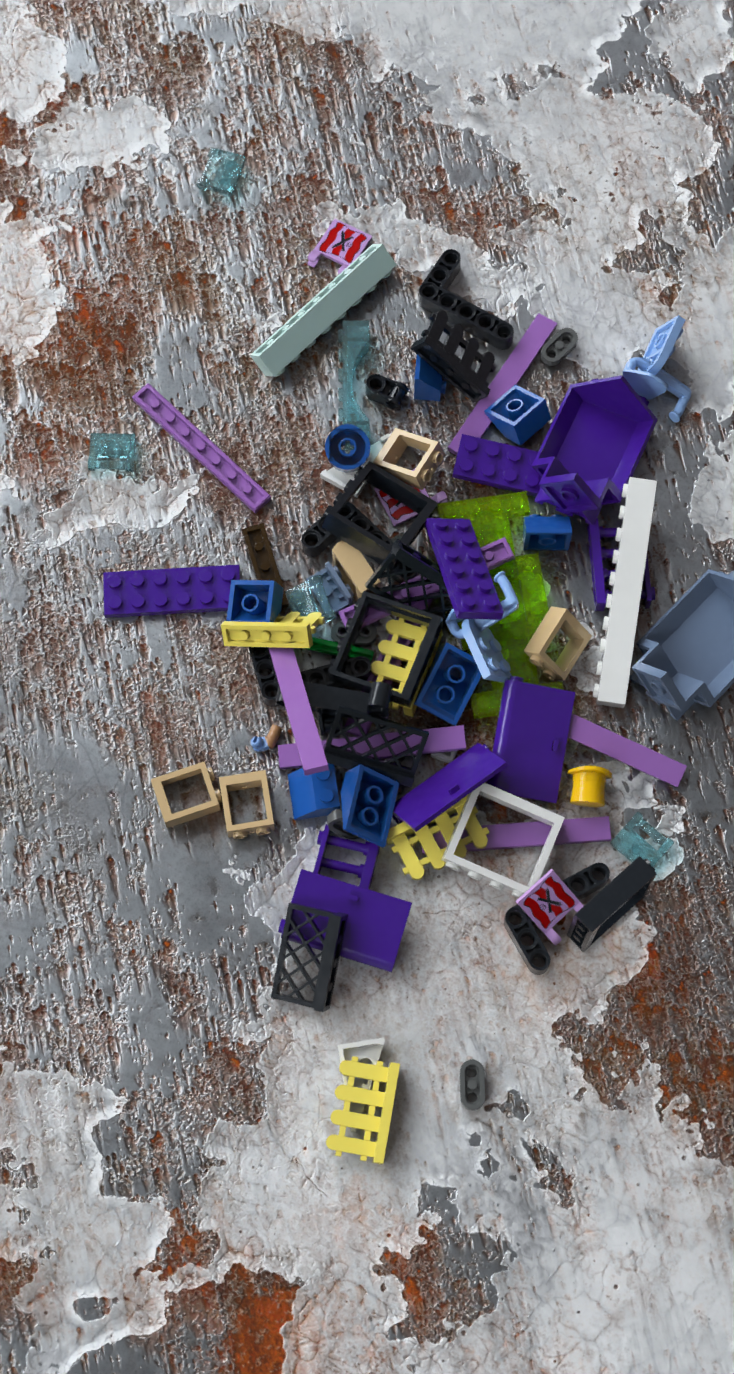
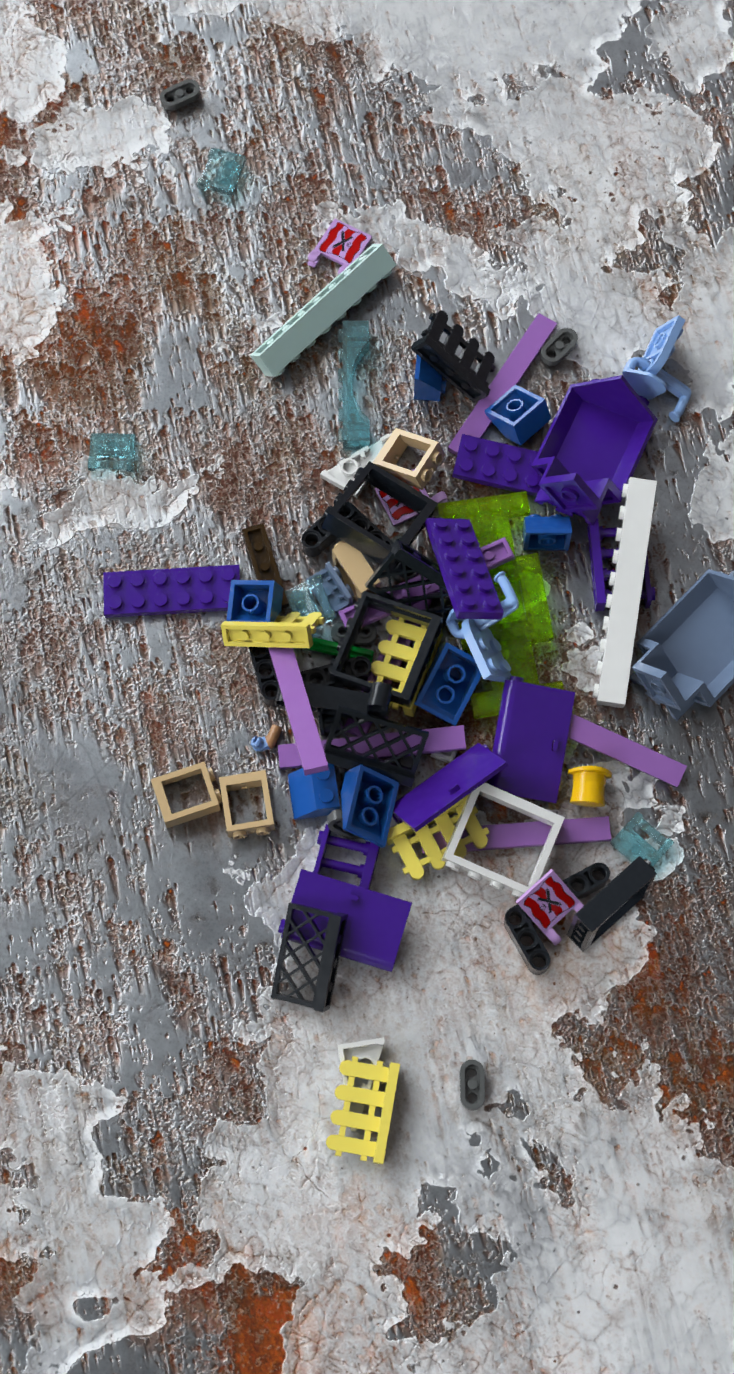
(179, 94): none -> dark grey plate
(201, 448): medium lavender tile -> none
(338, 439): blue brick -> none
(387, 391): black piece -> none
(460, 306): black beam -> none
(557, 619): tan window -> none

